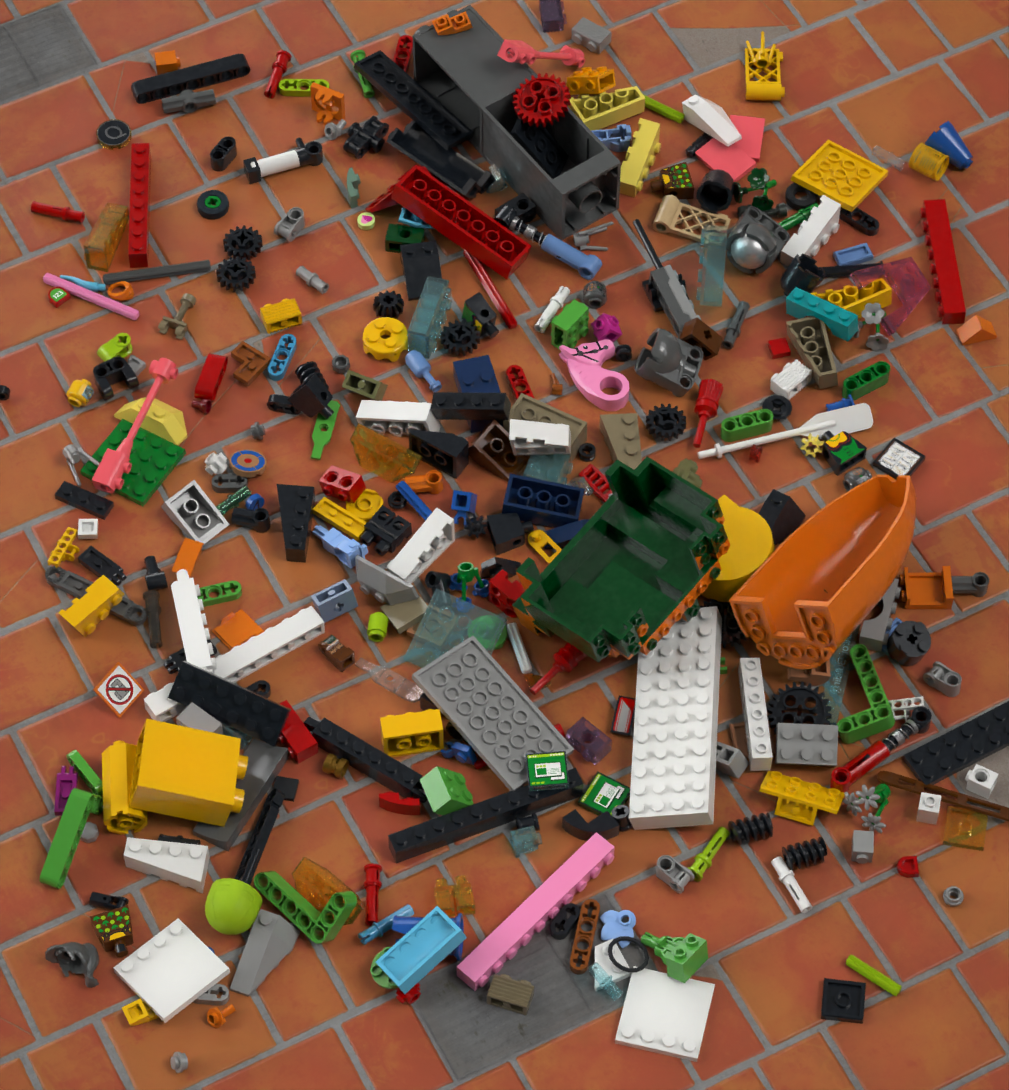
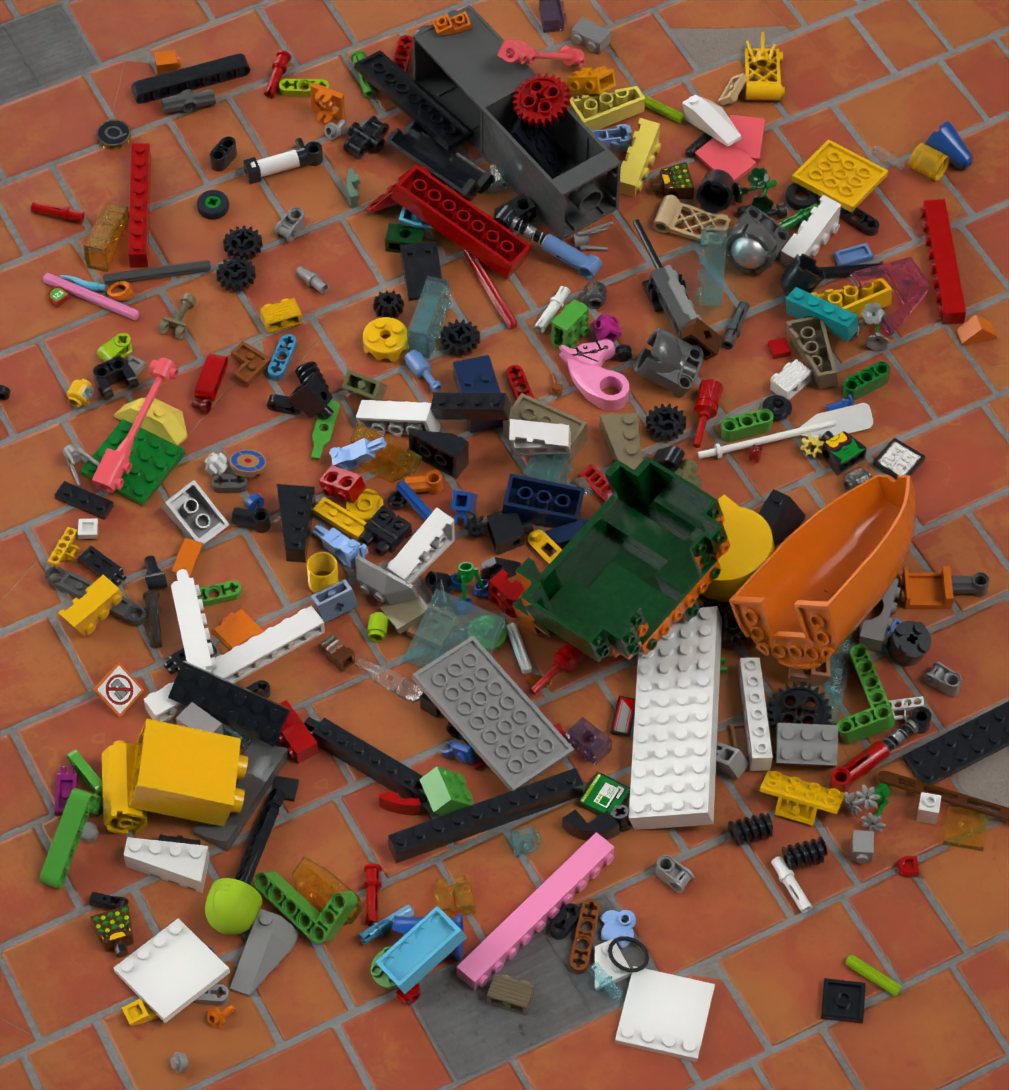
(75, 958): dark grey piece -> none
(233, 500): clear green pin -> none
(258, 431): dark grey plate -> none
(314, 581): none -> yellow piece
(335, 766): pearl gold wheel -> none
(340, 364): dark grey tile -> none
(356, 453): none -> light blue piece
(366, 221): yellowish green tile -> none
(412, 733): yellow brick -> none
(480, 314): black torso -> none
(494, 452): reddish brown slope -> none
(527, 822): black bush -> none
(547, 771): tile -> none
(587, 447): black bush -> none
(669, 457): none -> black beam
(679, 954): bright green brick -> none
(703, 860): lime pin -> none
(732, 89): none -> tan plate
(953, 891): light grey plate -> none
(981, 788): white brick -> none

